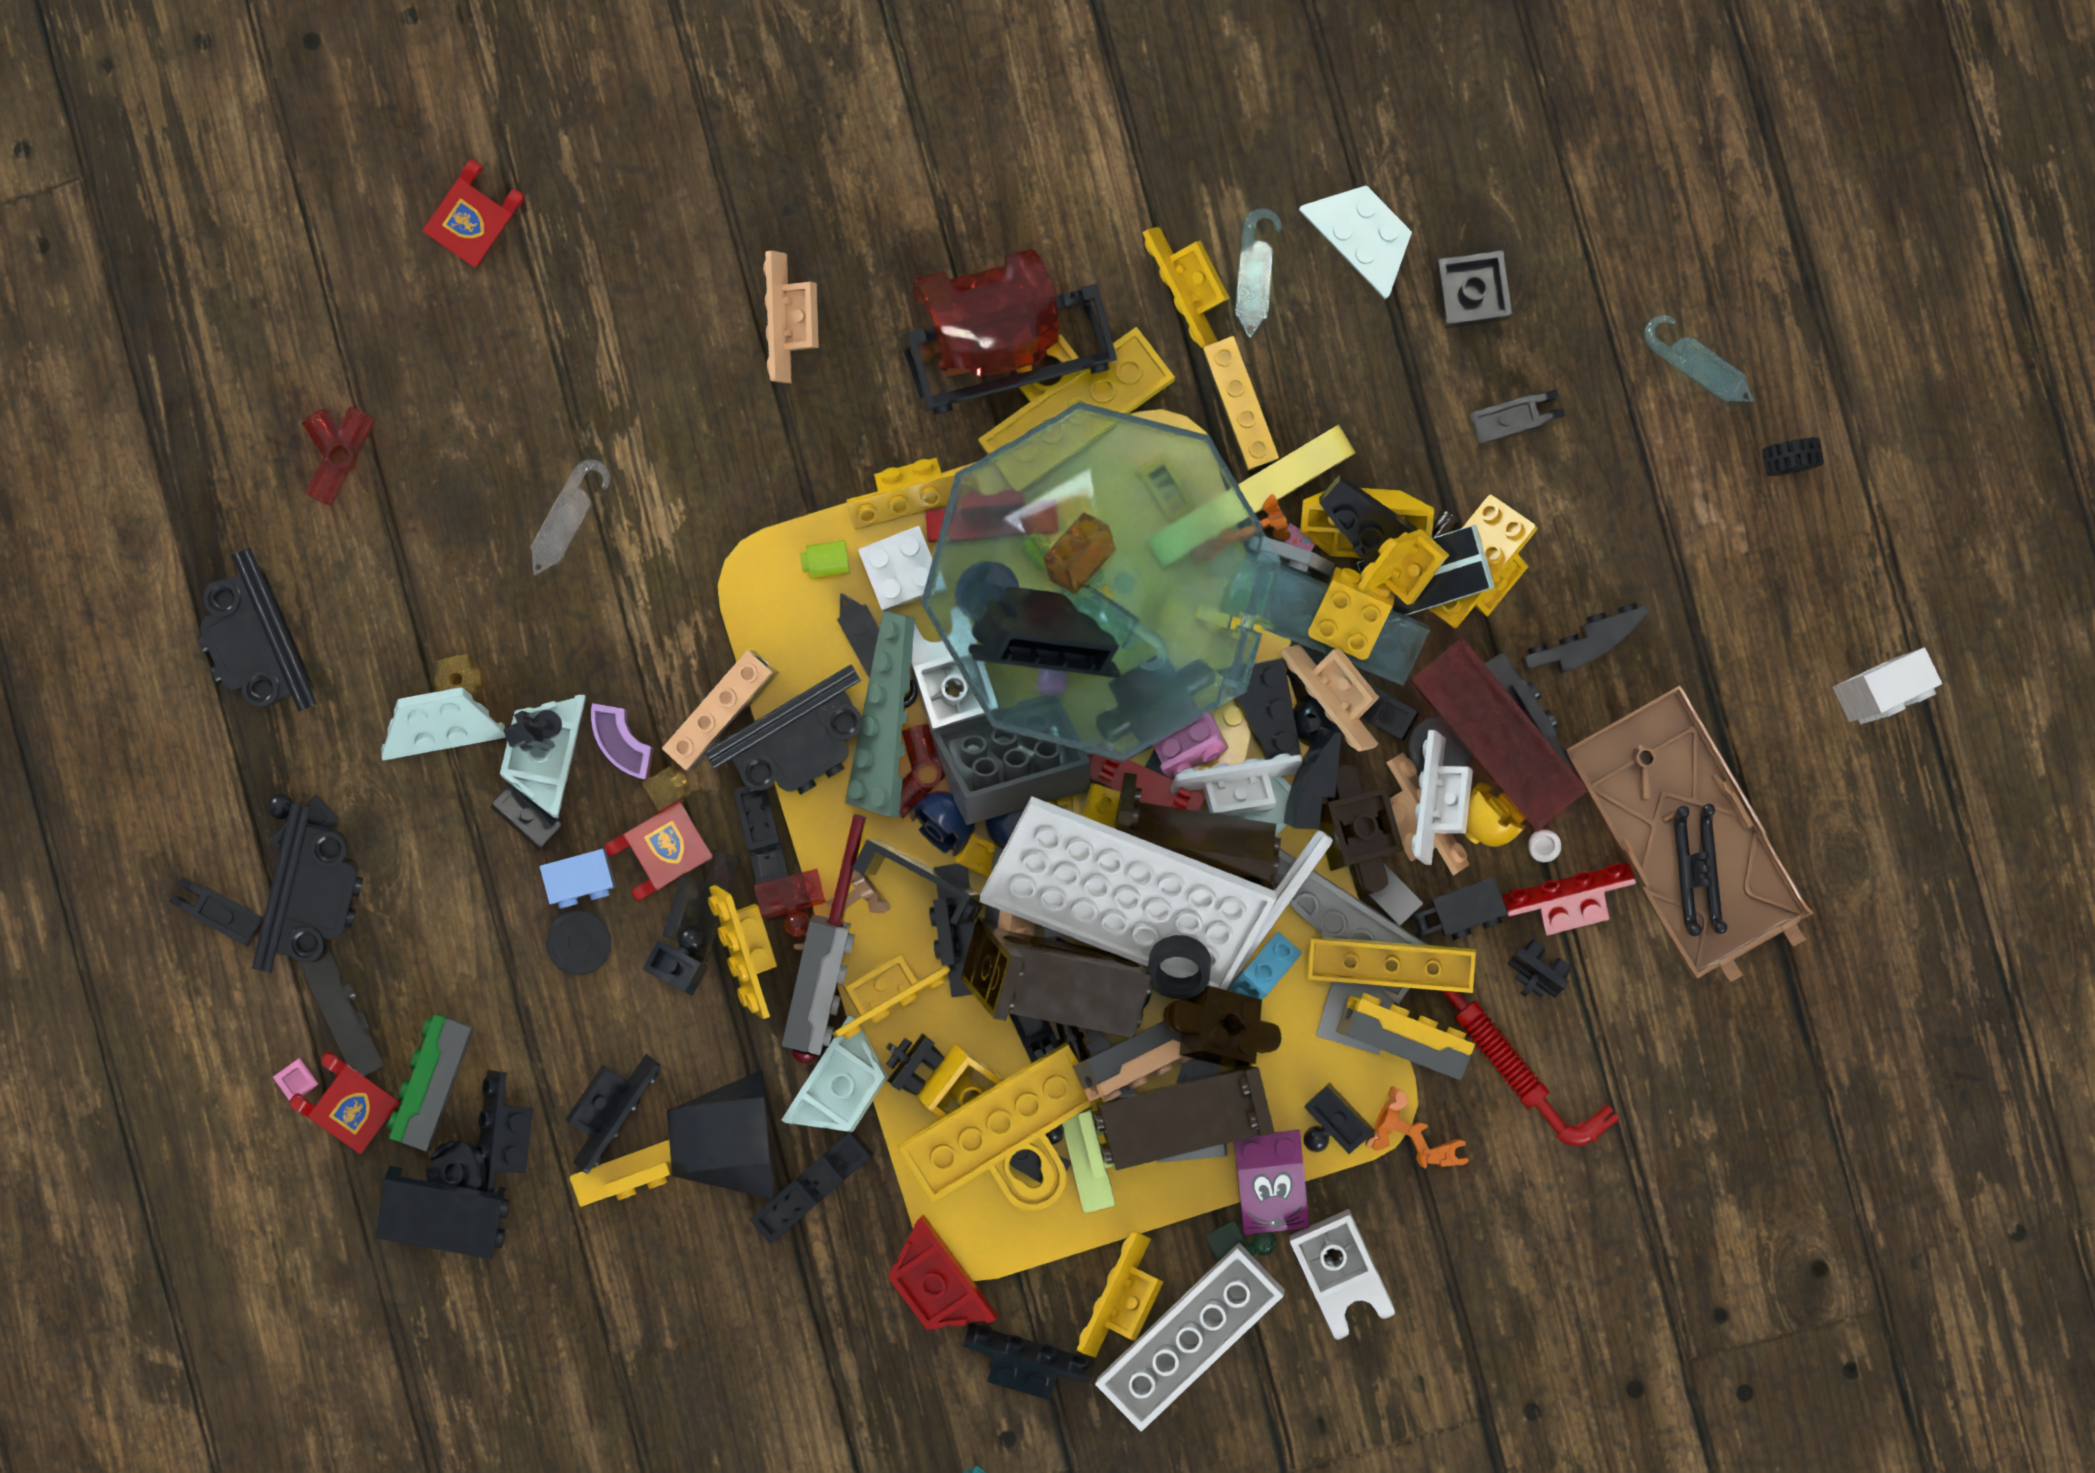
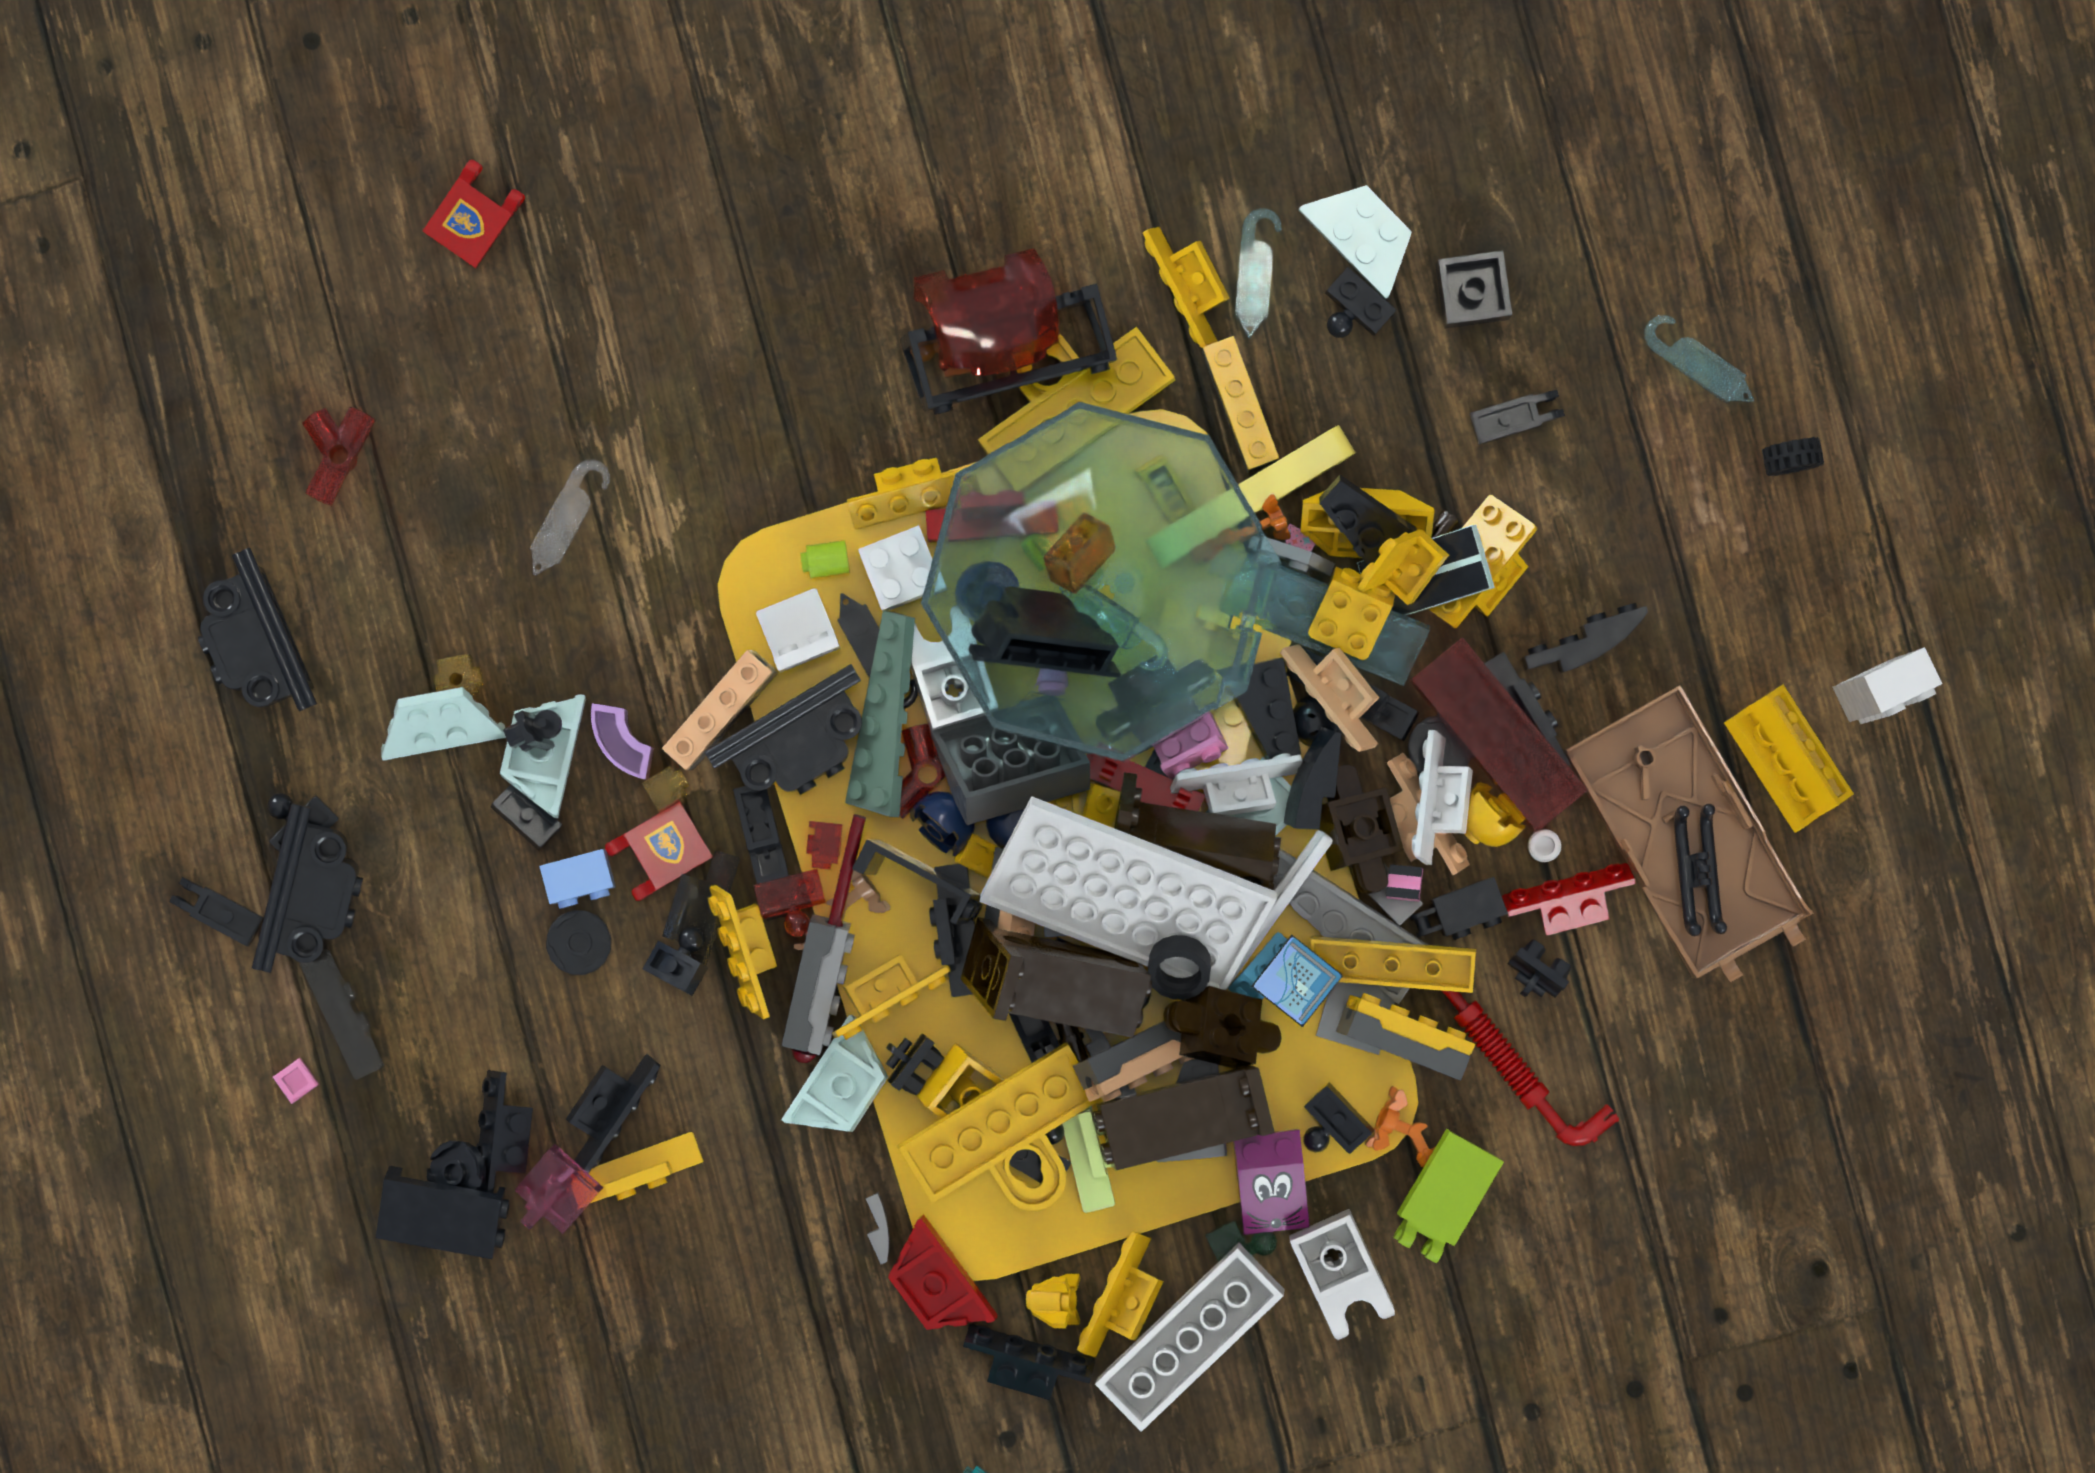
(350, 1107): red flag -> none
(431, 1081): piece -> none
(557, 1190): none -> clear pink bracket
(724, 1138): black wedge -> none
(790, 315): light nougat bracket -> none
(798, 630): none -> white bracket
(811, 1186): black slope -> none
(824, 844): none -> clear red brick
(880, 1237): none -> light grey slope
(1055, 1301): none -> yellow brick
(1296, 980): none -> piece
(1358, 303): none -> black plate
(1404, 882): none -> tile
(1446, 1194): none -> lime tile
(1788, 758): none -> yellow slope

